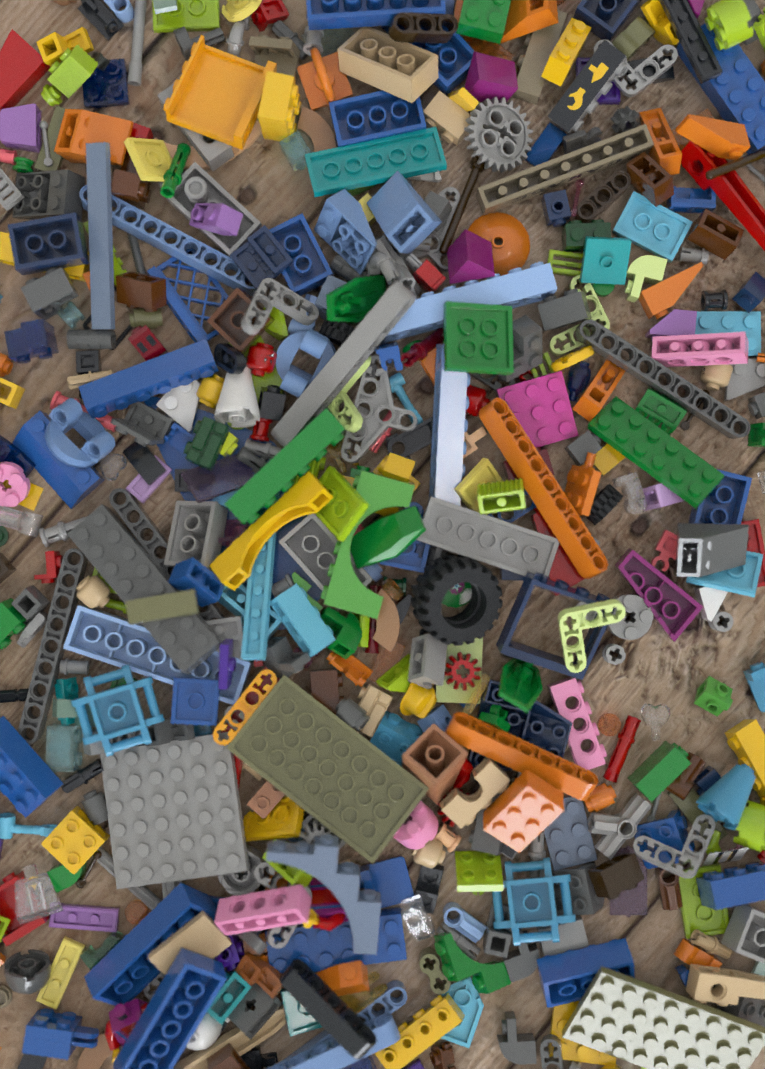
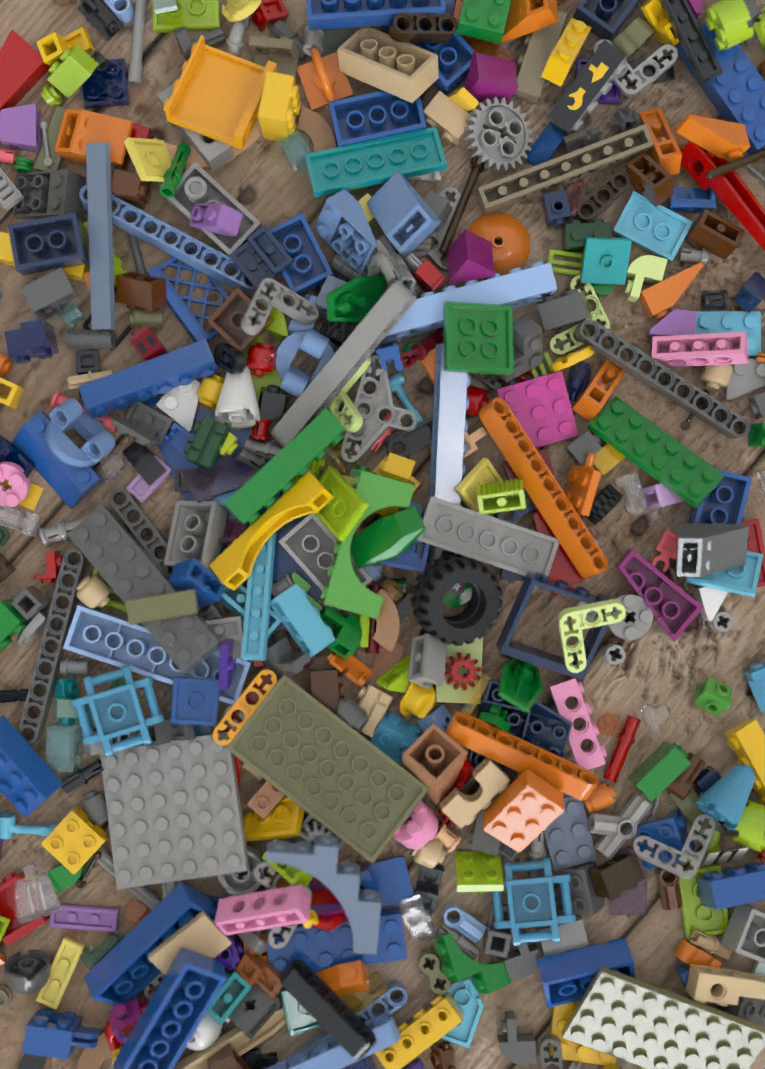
(661, 410): green plate -> none

